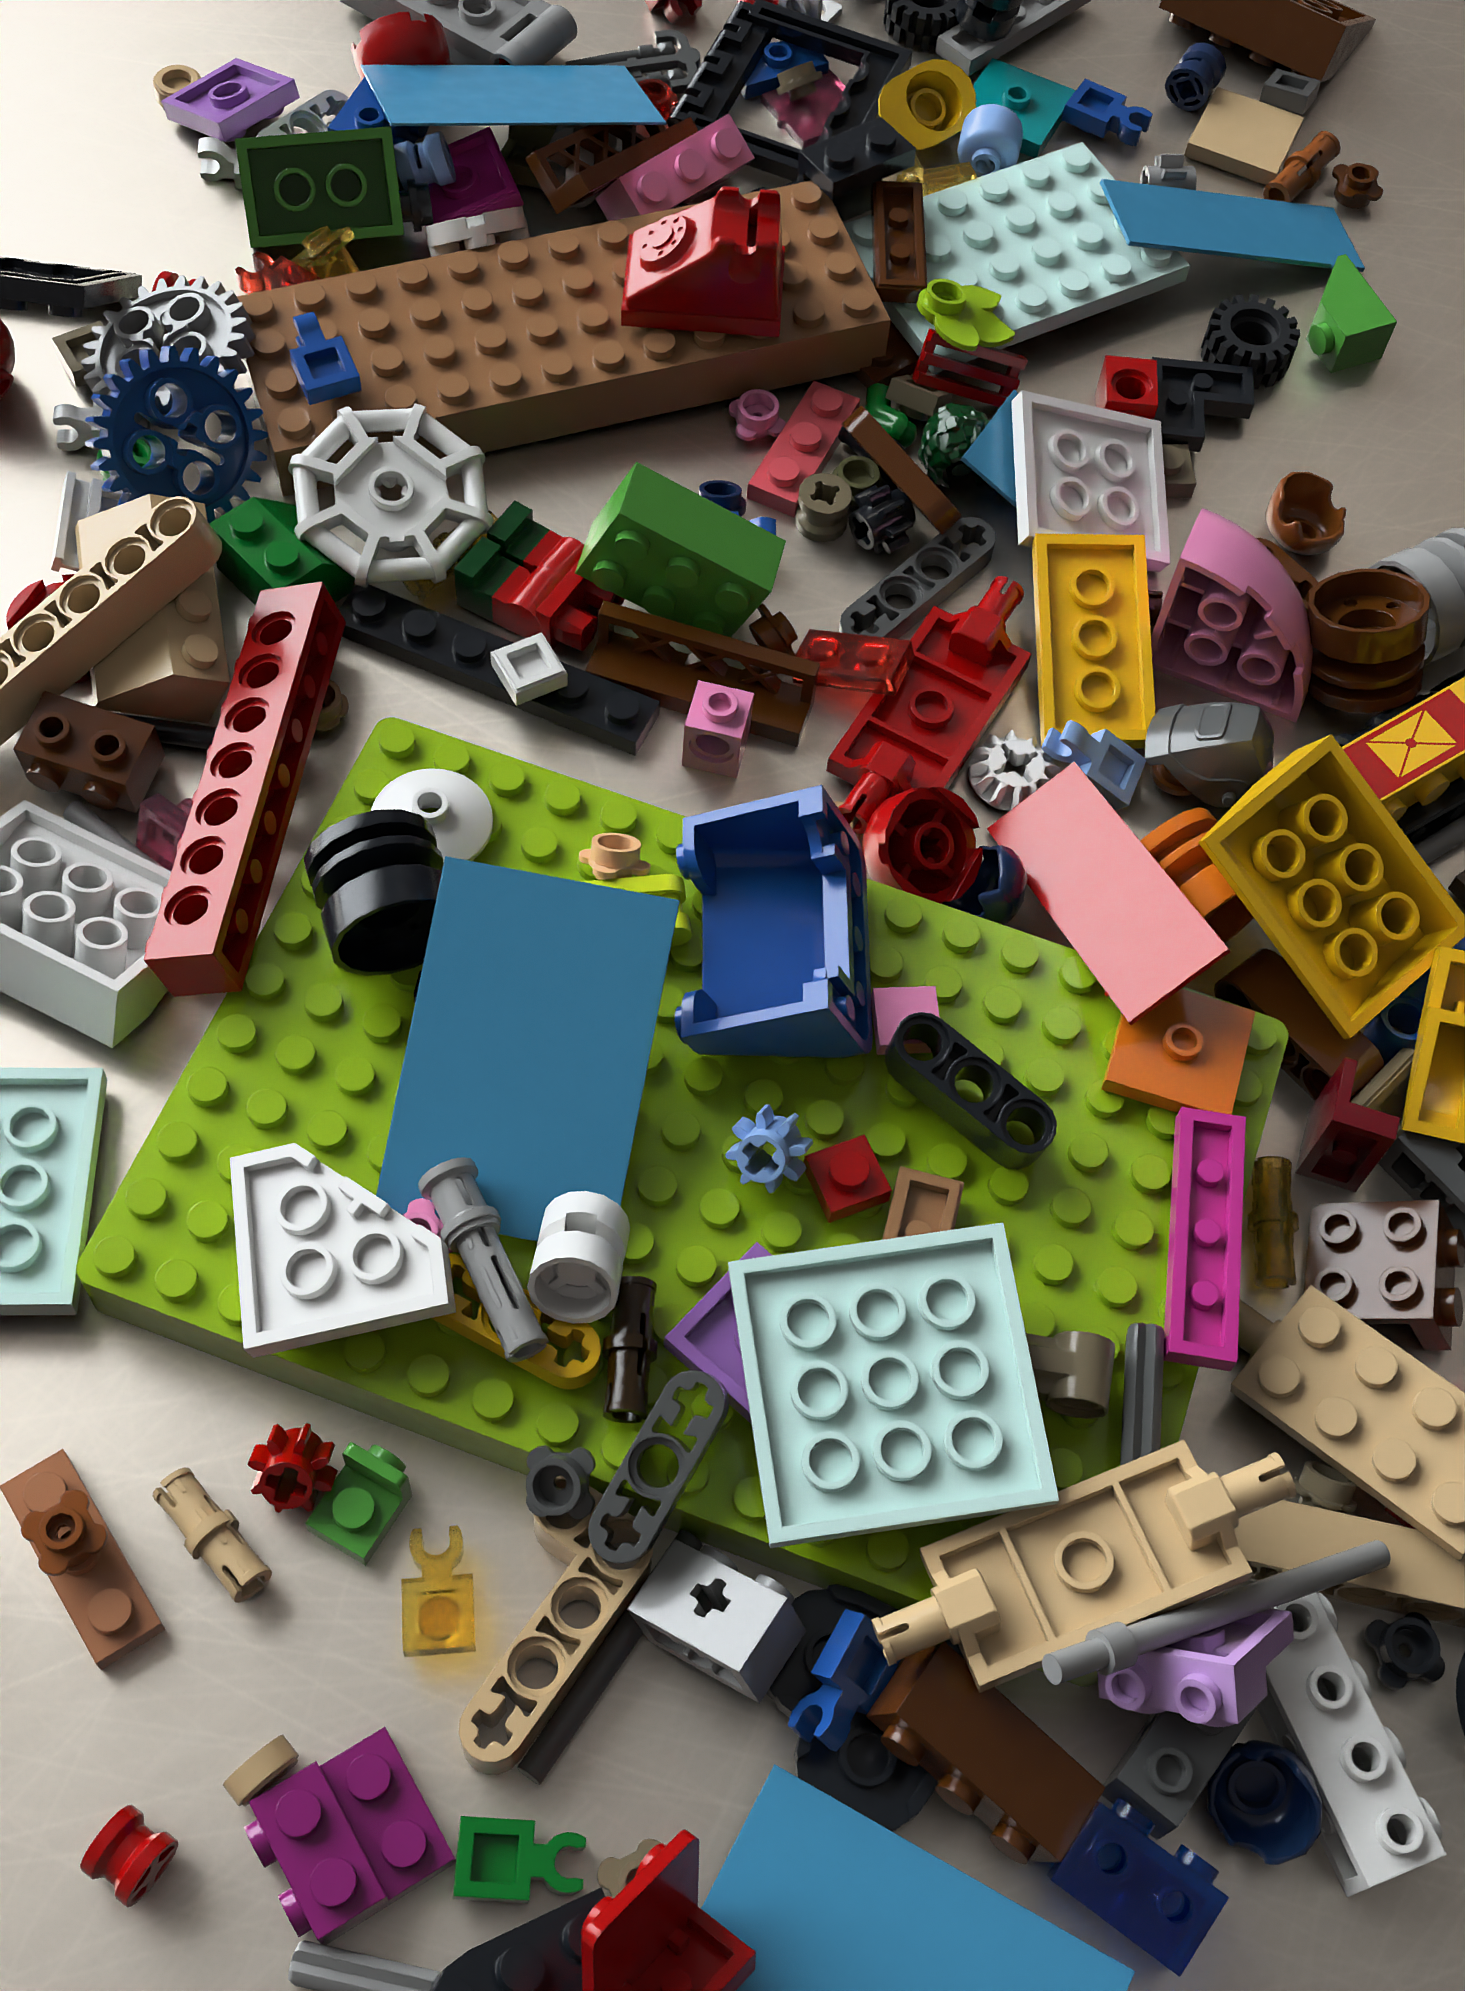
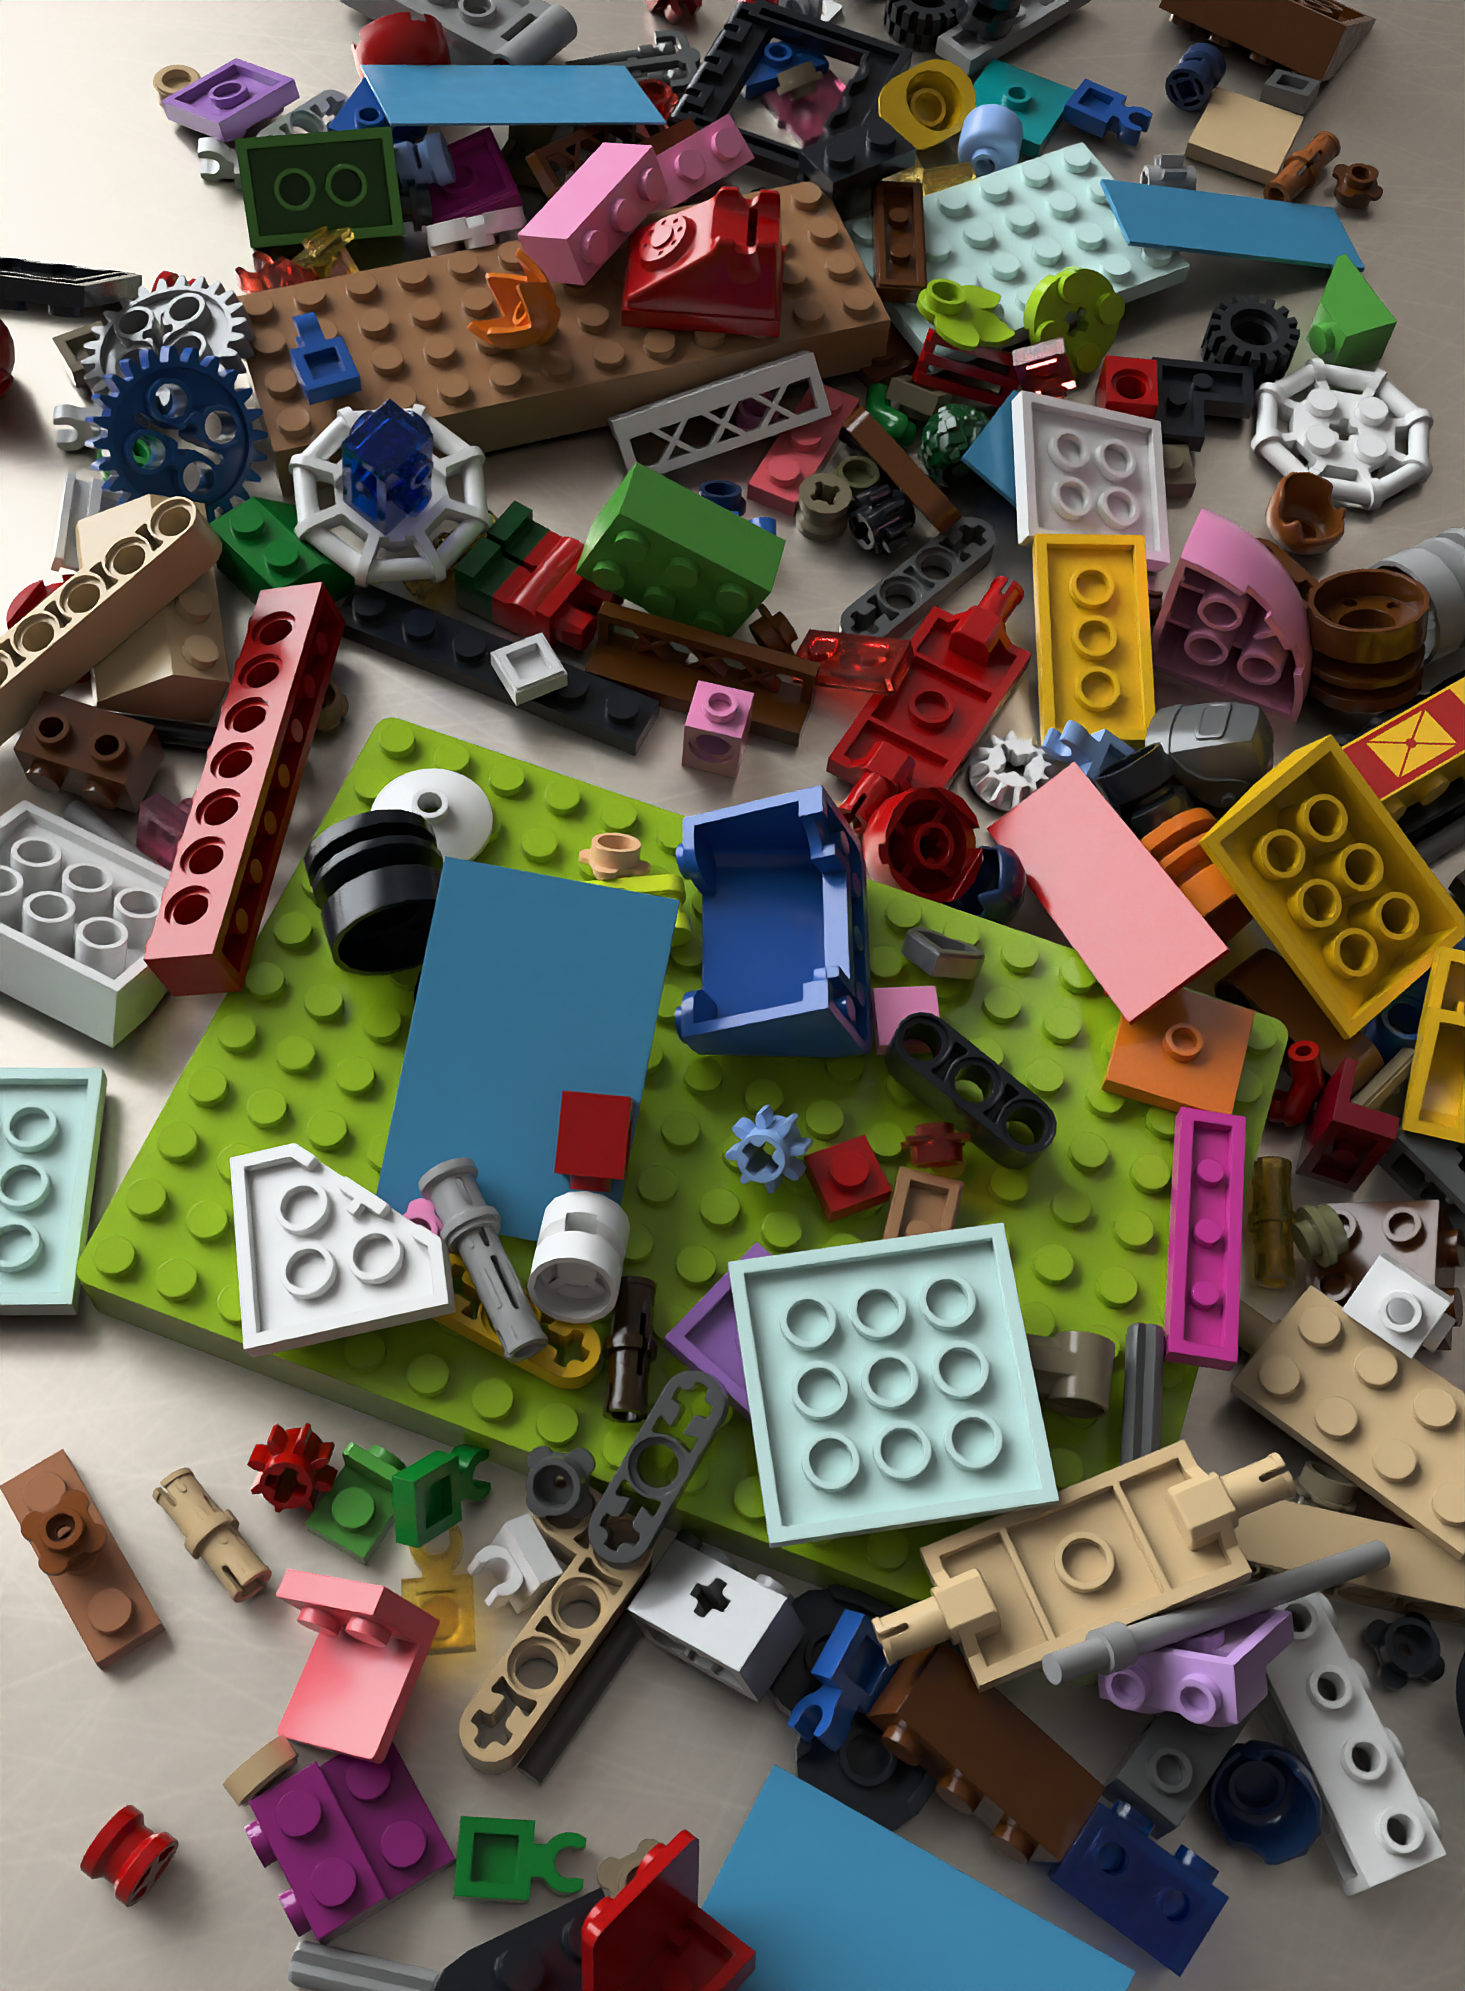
(359, 1665): none -> coral bracket
(388, 466): none -> clear blue brick
(431, 1493): none -> green plate
(519, 1563): none -> white tile
(525, 306): none -> orange piece
(594, 212): none -> bright pink brick
(594, 1139): none -> red brick
(717, 394): none -> white fence
(935, 1145): none -> clear red plate
(942, 955): none -> flat silver tile
(1045, 368): none -> clear red plate
(1097, 317): none -> lime plate
(1143, 789): none -> black wheel
(1306, 1085): none -> red arm
(1319, 1234): none -> olive plate
(1360, 417): none -> white plate
(1401, 1307): none -> white brick

